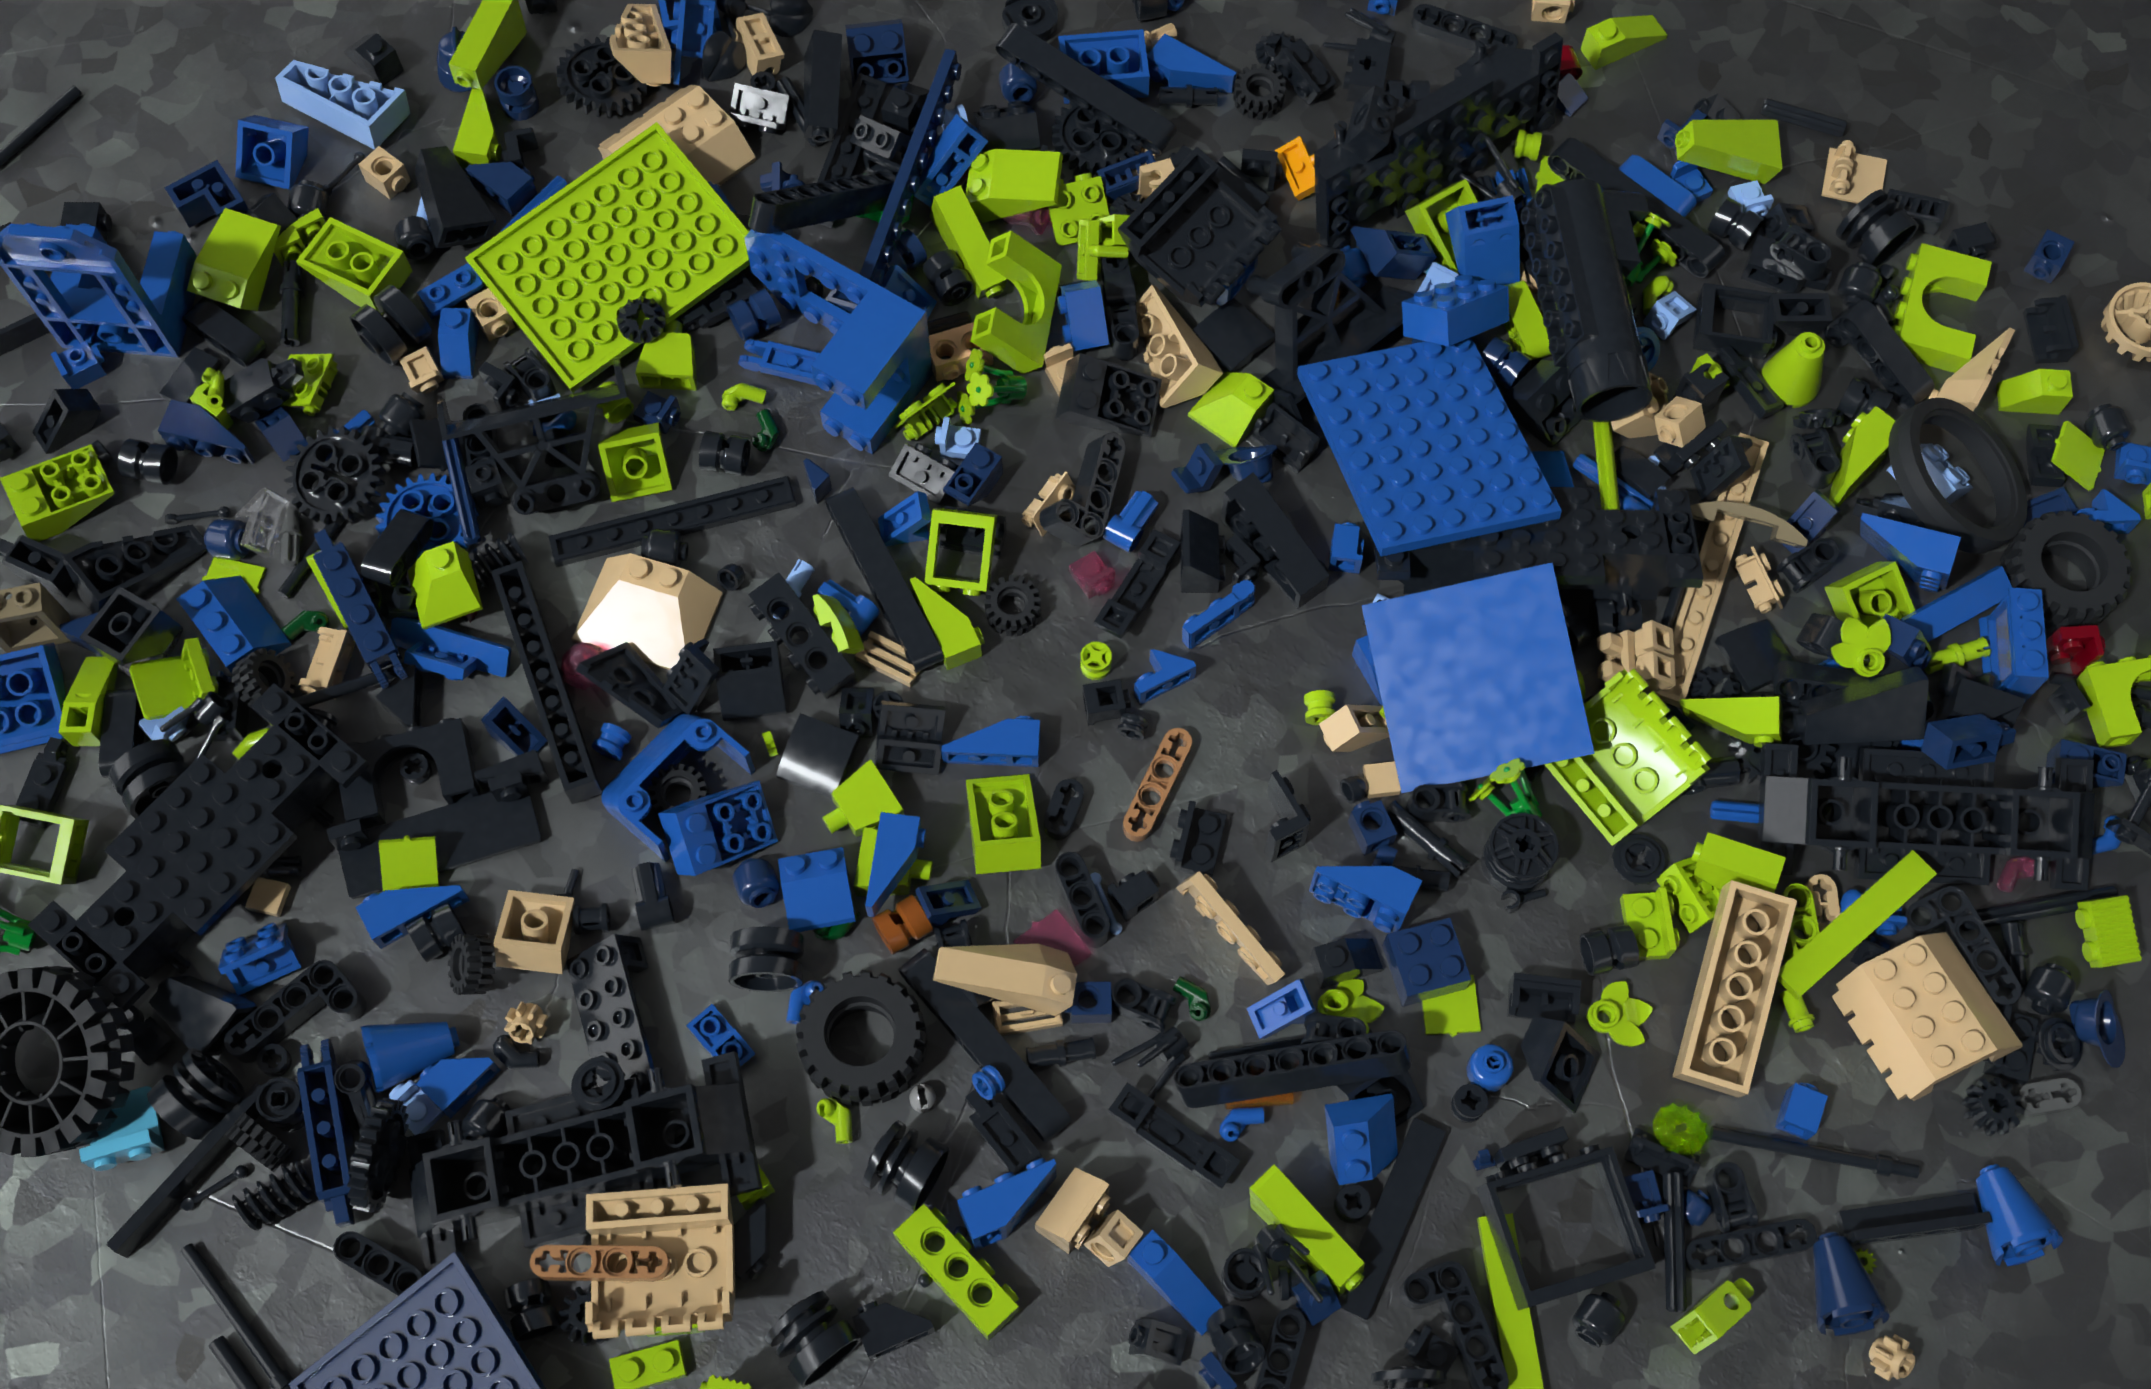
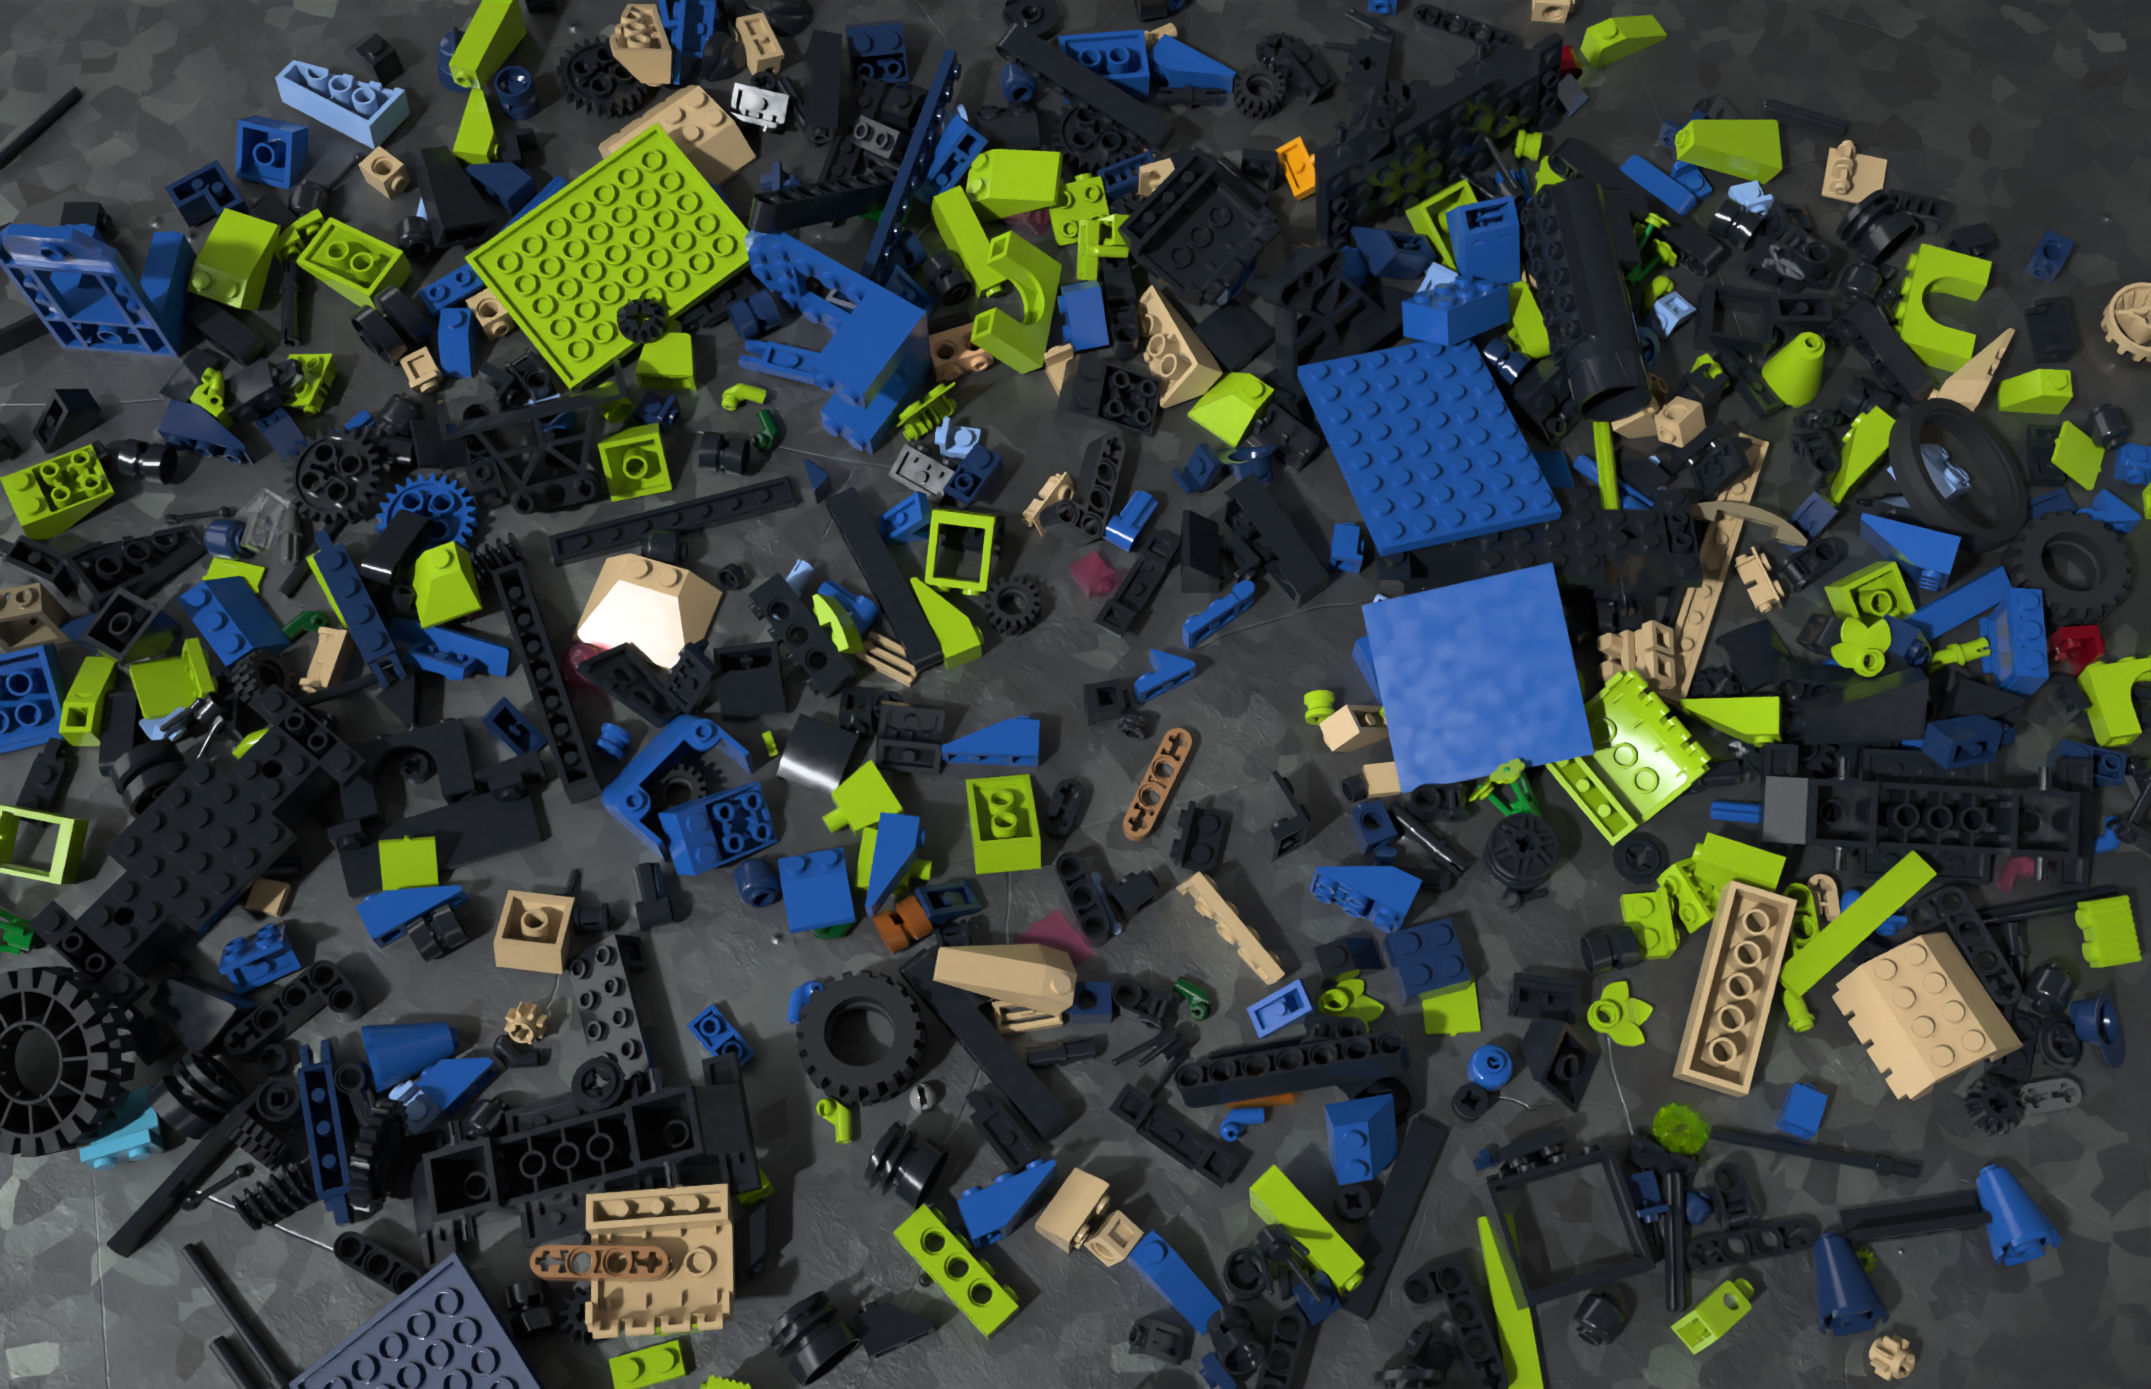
(80, 364): blue brick -> none
(461, 491): dark blue axle -> none
(471, 964): black tyre -> none
(766, 959): black wheel -> none
(988, 1082): blue bush -> none
(1007, 387): plant -> none
(1096, 653): lime wheel -> none

